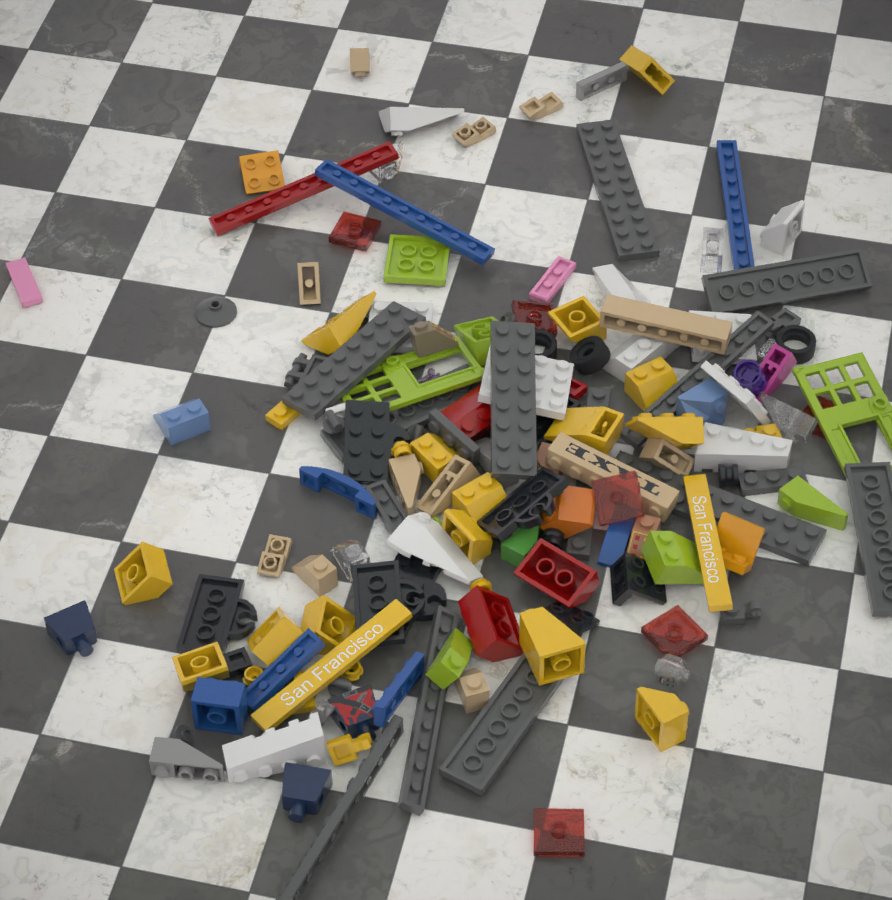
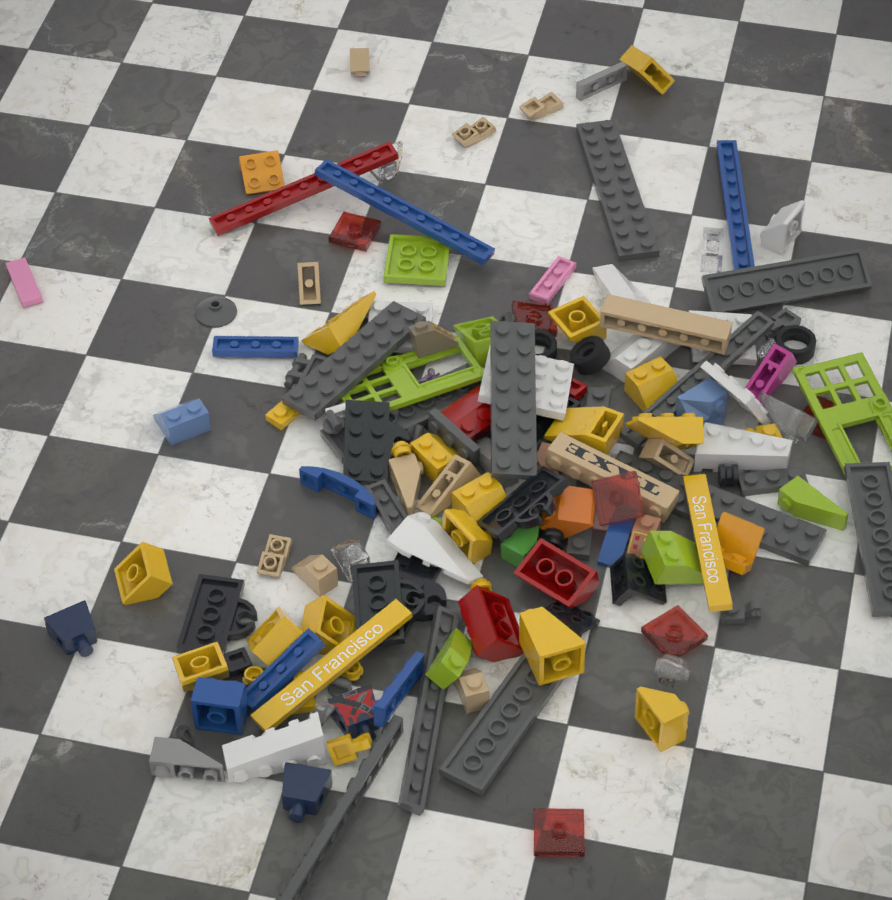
(255, 346): none -> blue plate
(403, 119): white wedge -> none
(750, 376): dark purple wheel -> none

